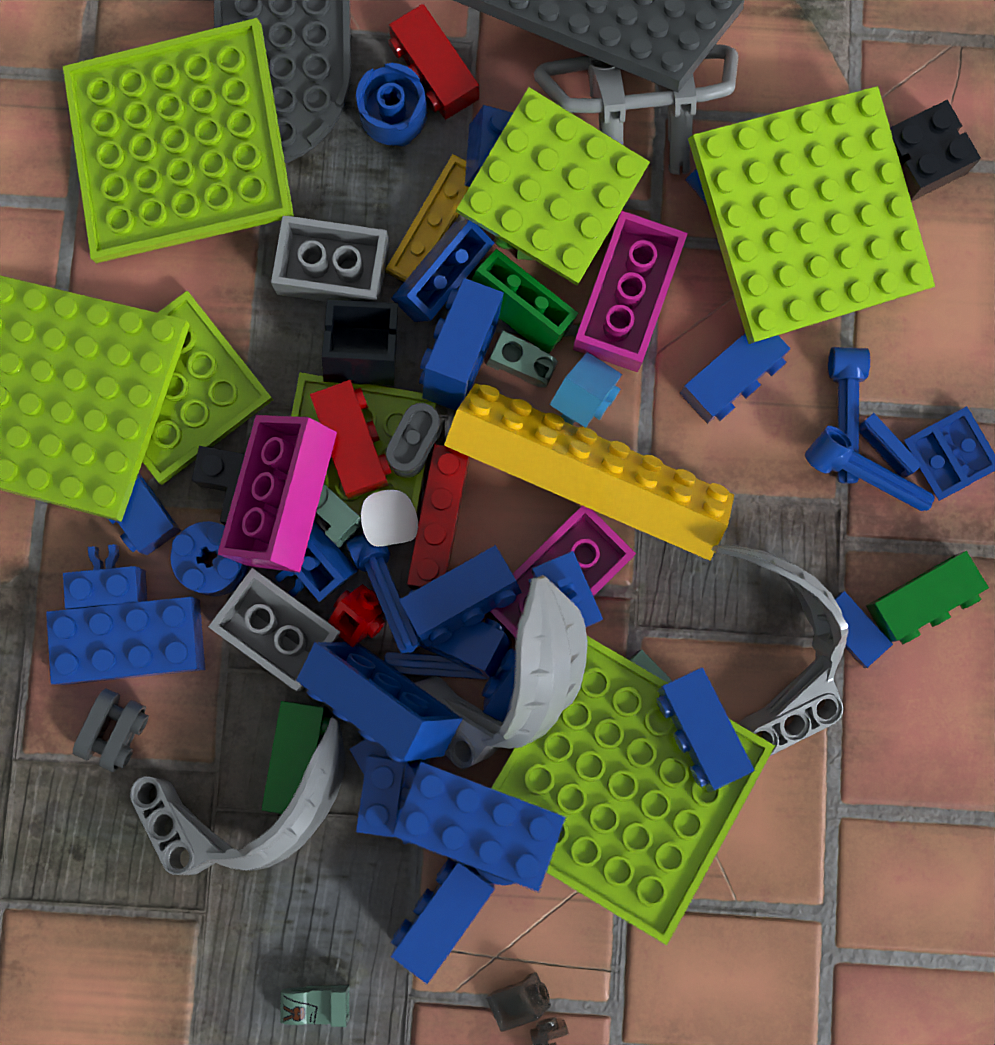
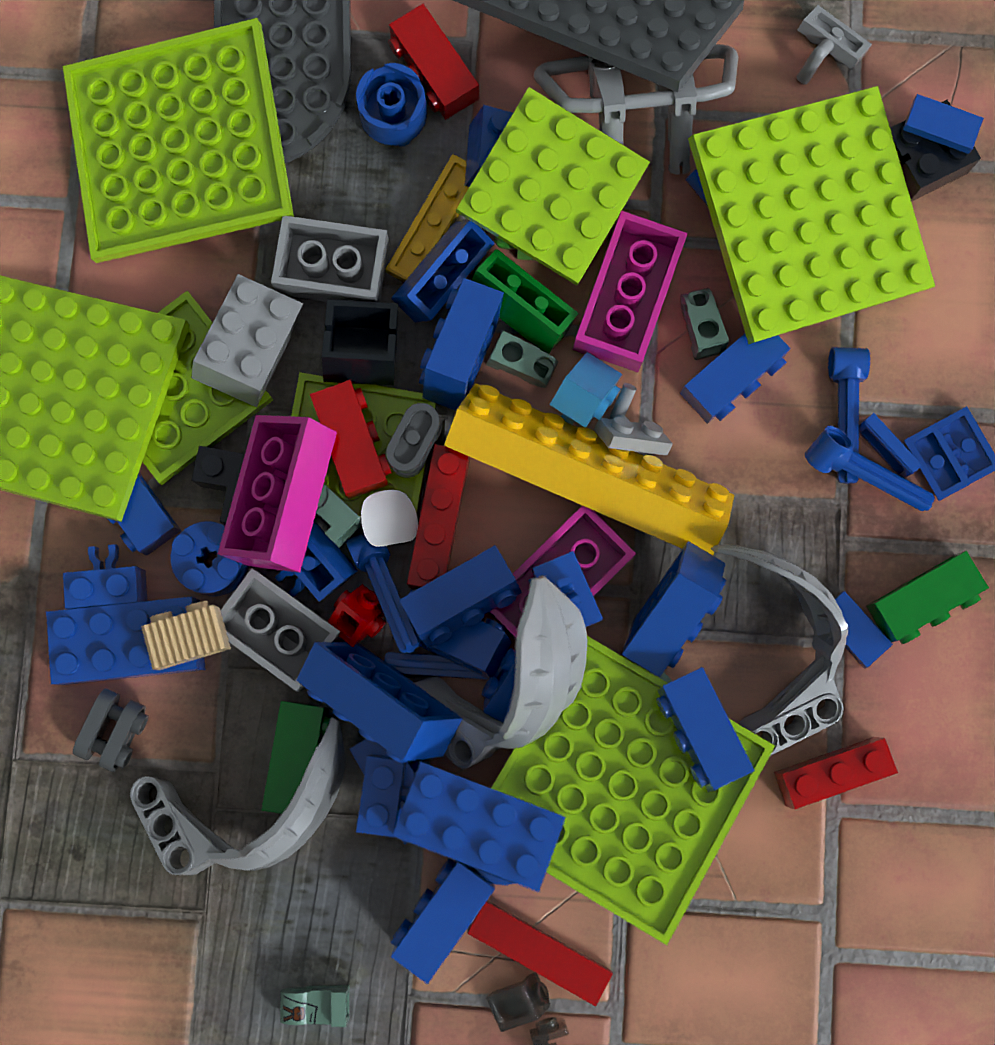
(185, 636): none -> tan brick
(246, 340): none -> light grey brick
(540, 953): none -> red tile
(631, 436): none -> light grey plate
(675, 610): none -> blue brick
(703, 323): none -> sand green leg
(832, 38): none -> light grey plate
(835, 772): none -> red brick
(943, 123): none -> blue tile

